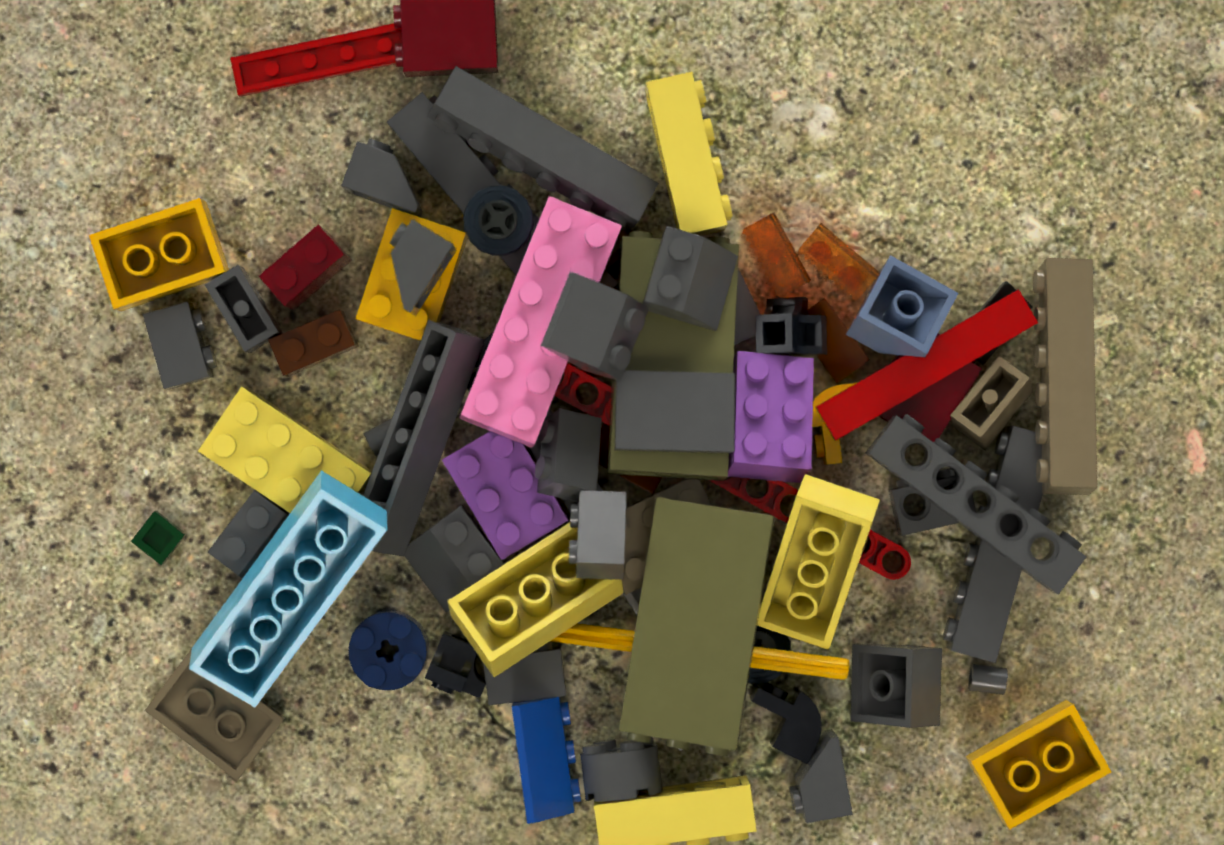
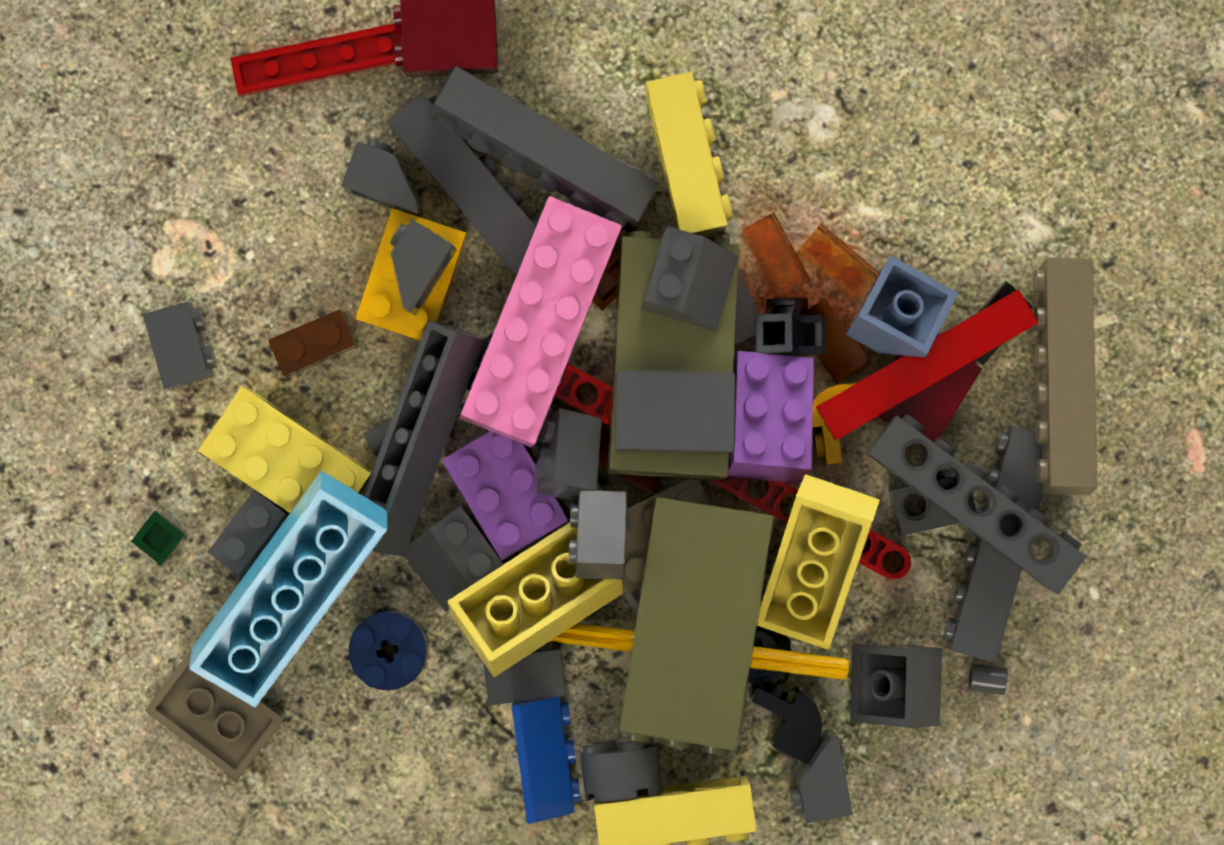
(159, 254): yellow brick -> none
(243, 308): dark grey brick -> none
(305, 268): dark red brick -> none
(455, 667): black brick -> none
(491, 209): black wheel -> none
(595, 327): dark grey slope -> none
(992, 403): dark tan brick -> none
(1038, 764): yellow brick -> none

